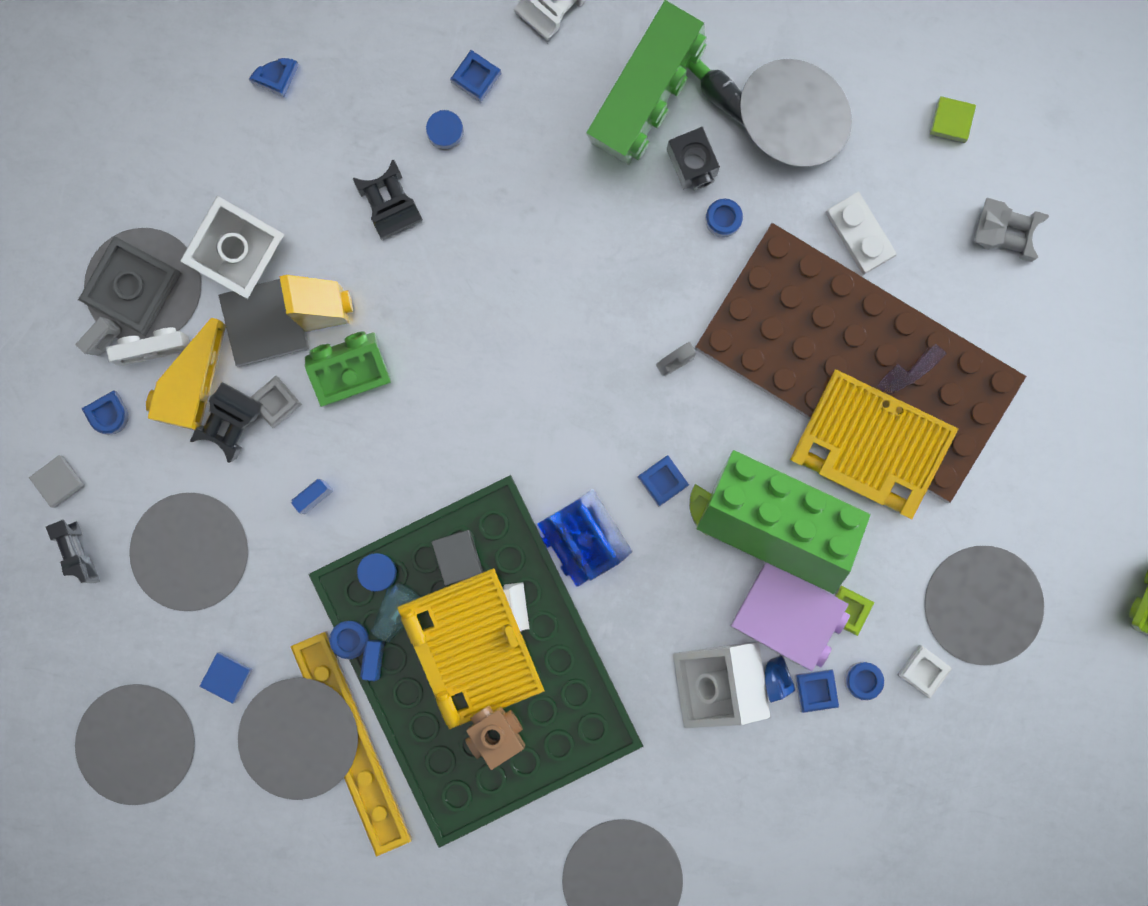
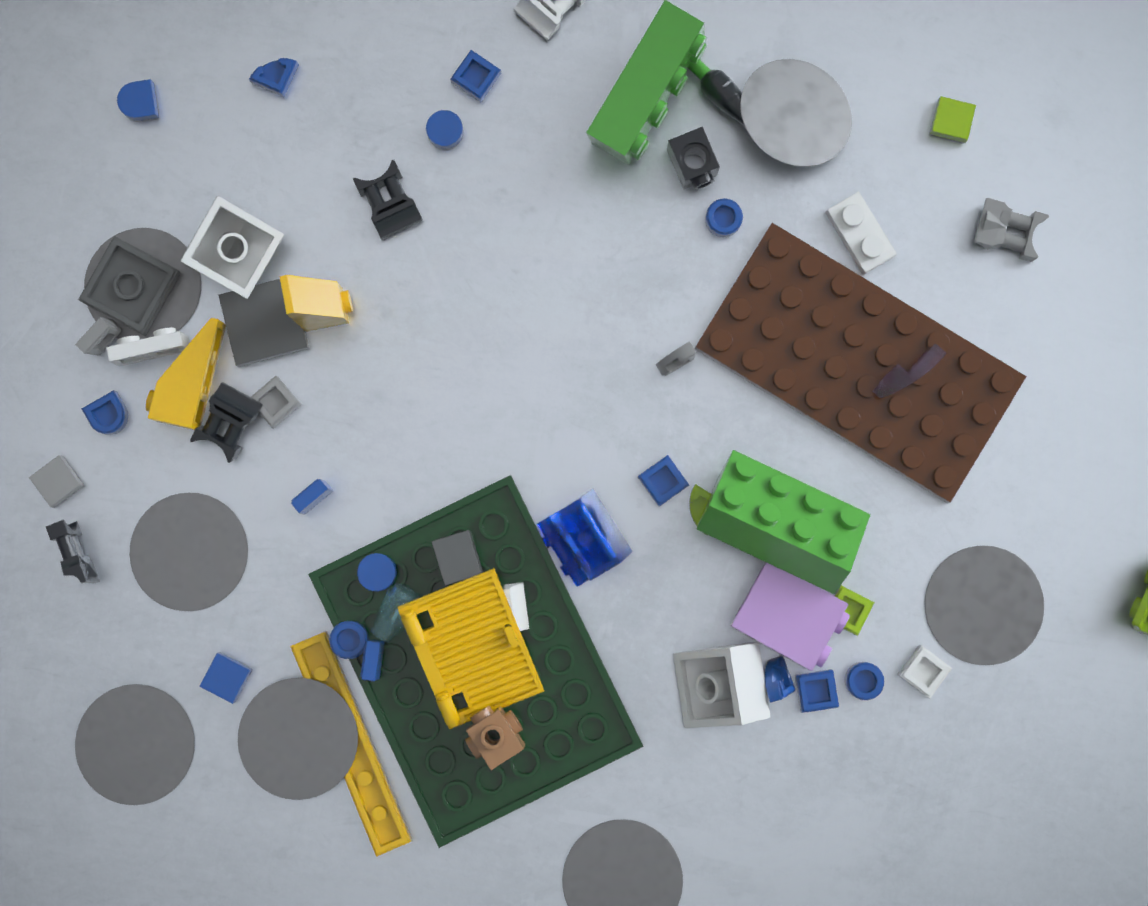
(138, 100): none -> blue tile
(346, 368): bright green bracket -> none
(874, 443): yellow window -> none

